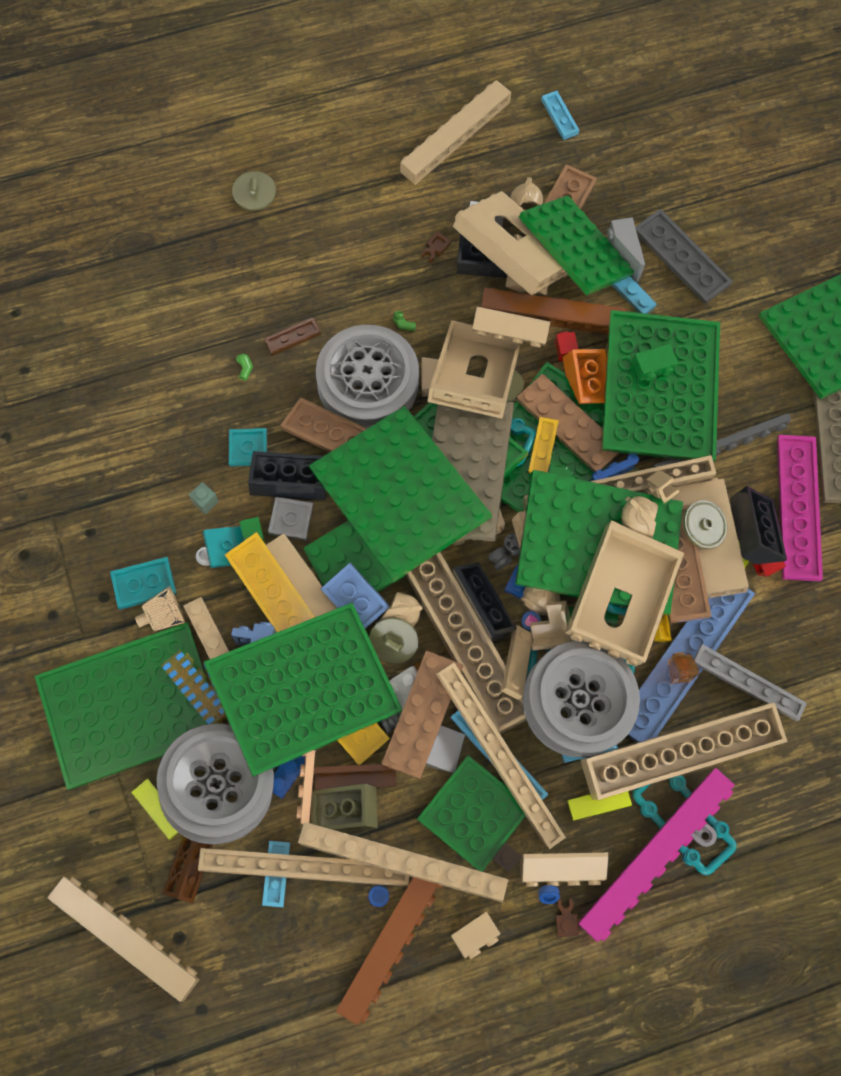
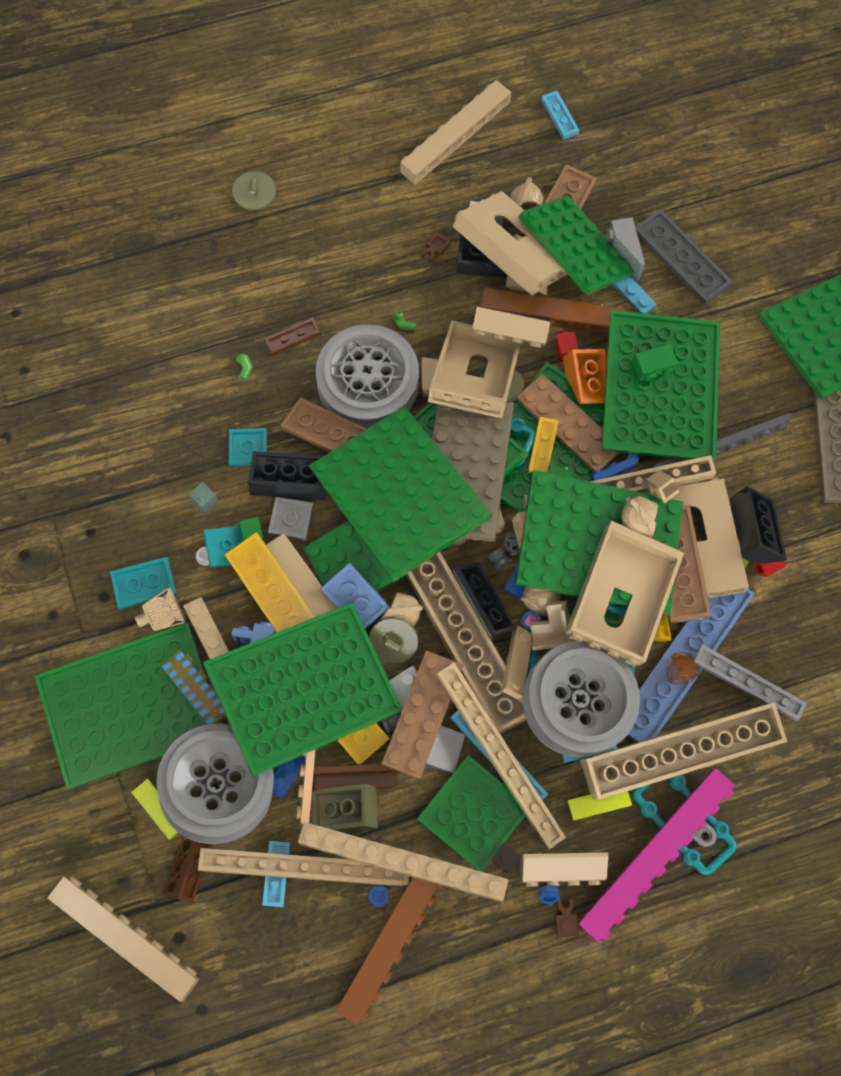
(475, 935): tan brick -> none
(705, 524): shield -> none
(799, 507): dark pink plate -> none

